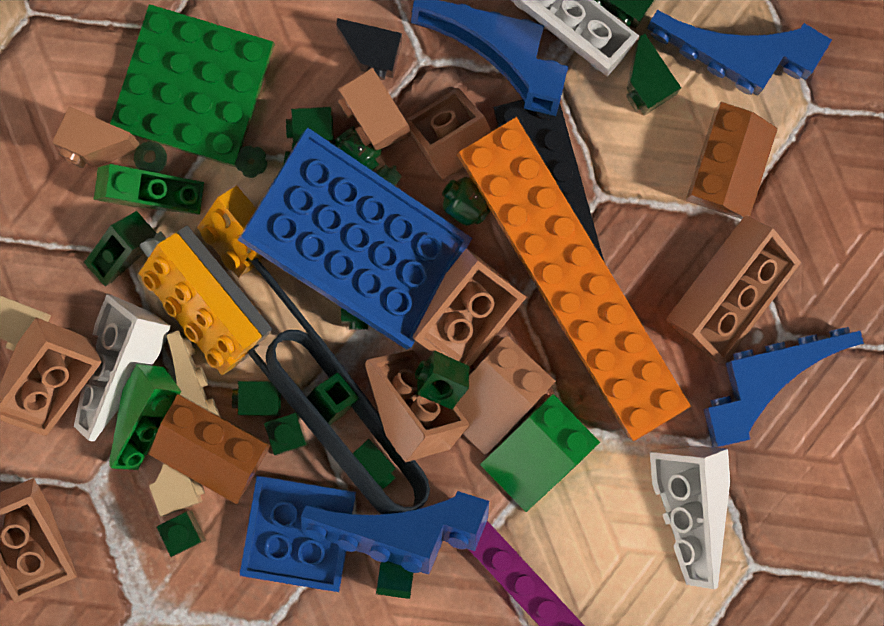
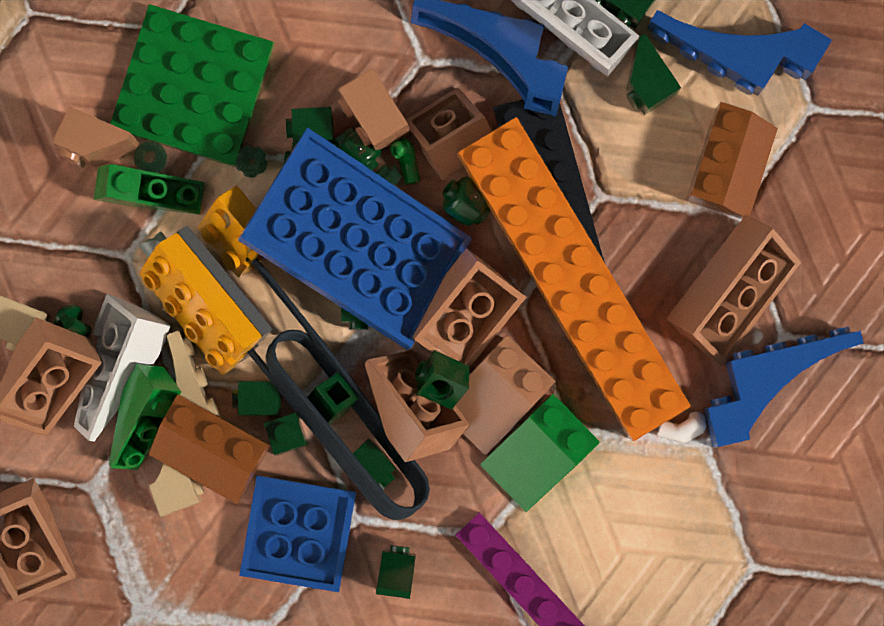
(70, 319): none -> dark green plate
(119, 247): dark green slope -> none
(181, 533): dark green brick -> none
(371, 46): black slope -> none
(404, 151): none -> green arm
(404, 537): blue arch -> none
(686, 431): none -> white arm
(695, 497): white wedge -> none

